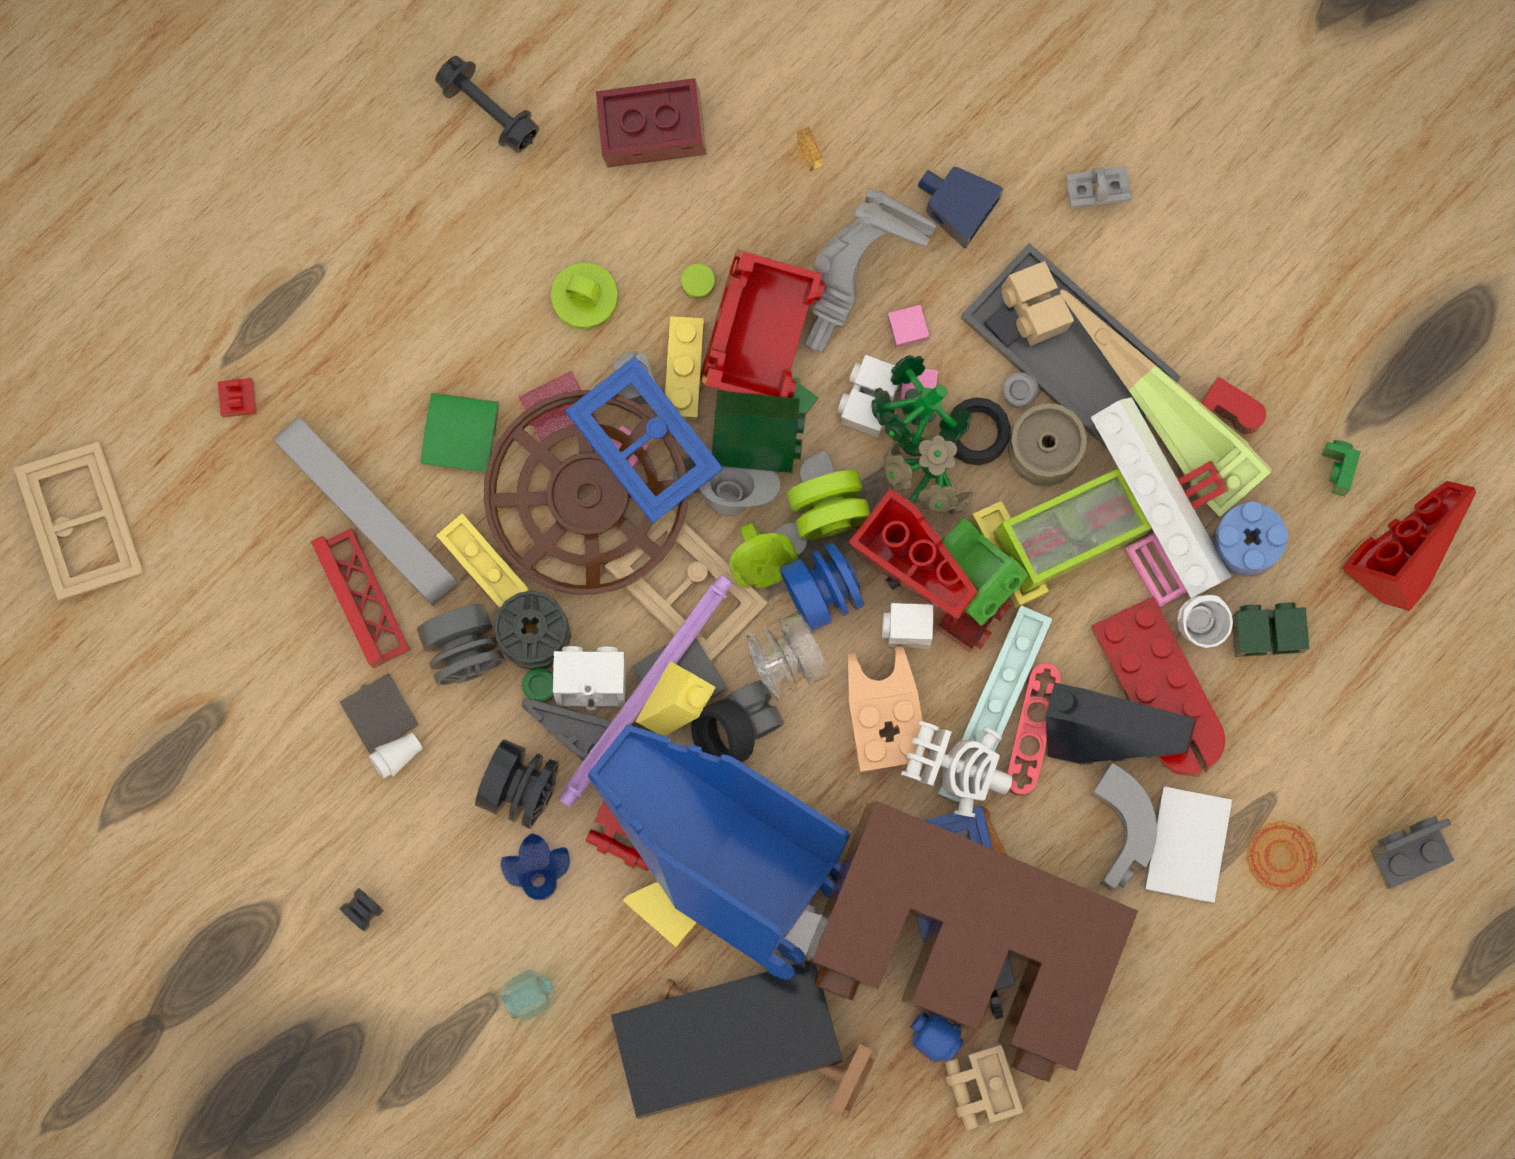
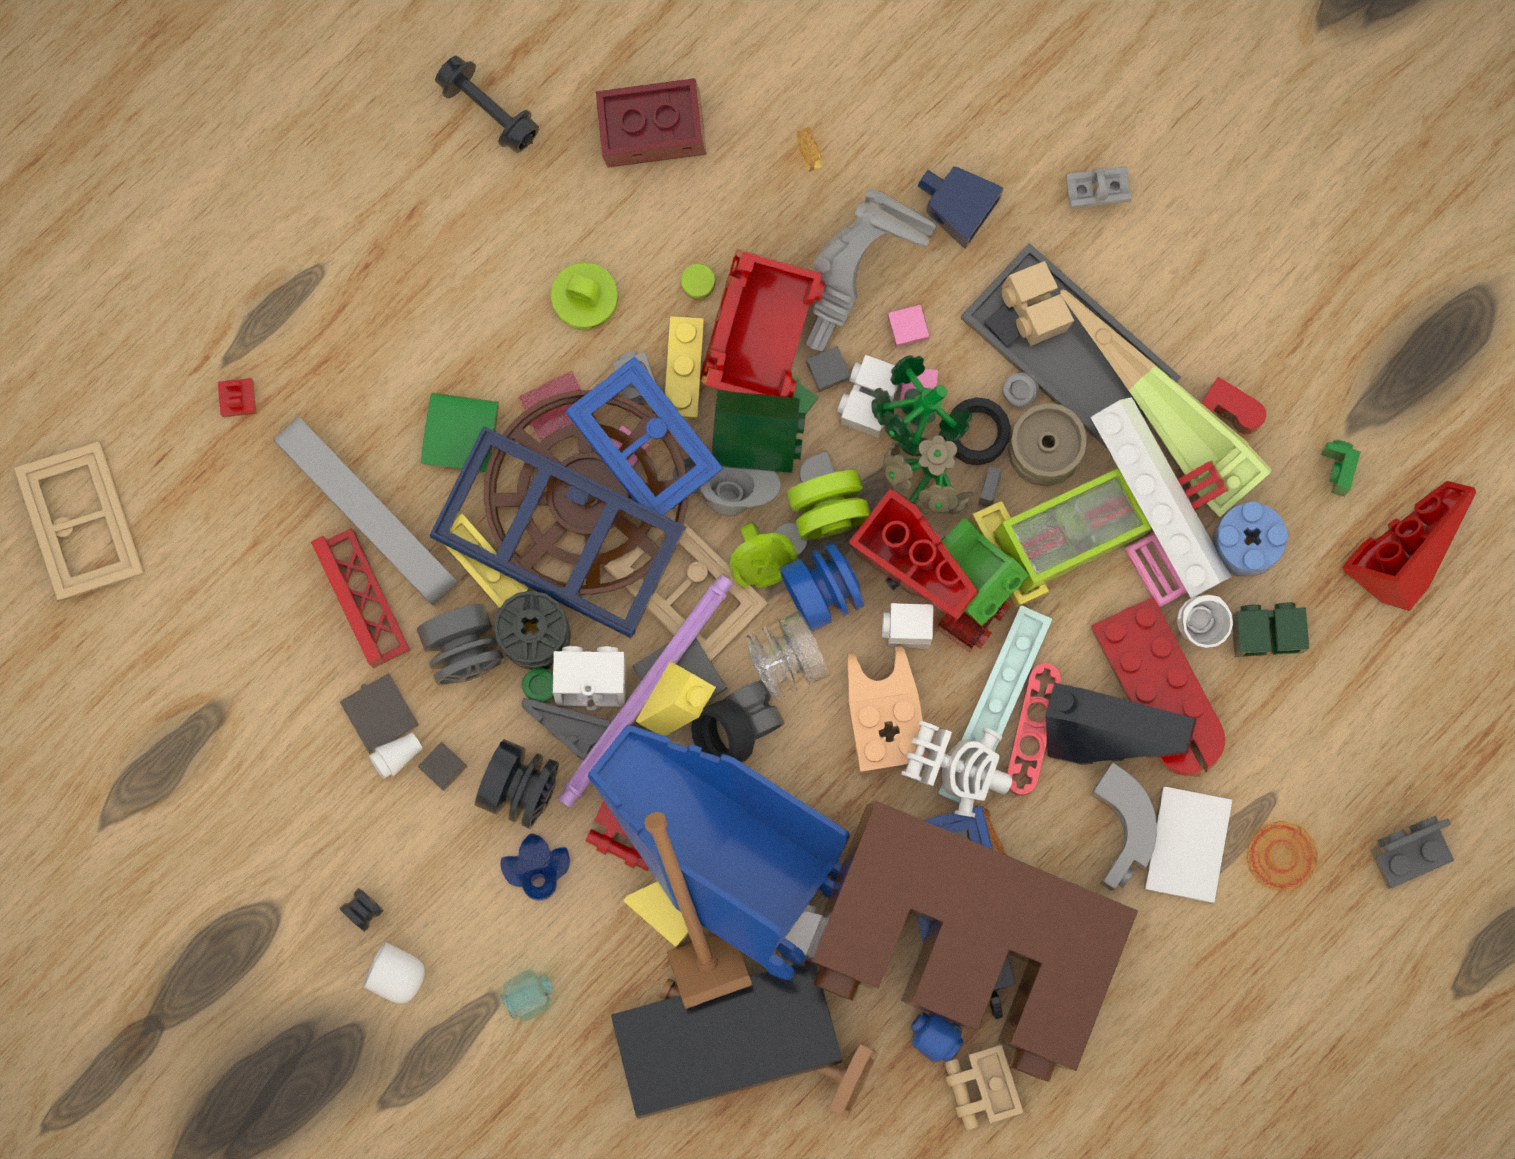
(395, 974): none -> white helmet
(442, 766): none -> clear smoke tile
(578, 492): none -> dark blue door
(708, 964): none -> medium nougat tile
(828, 368): none -> dark grey tile
(990, 486): none -> dark grey tile

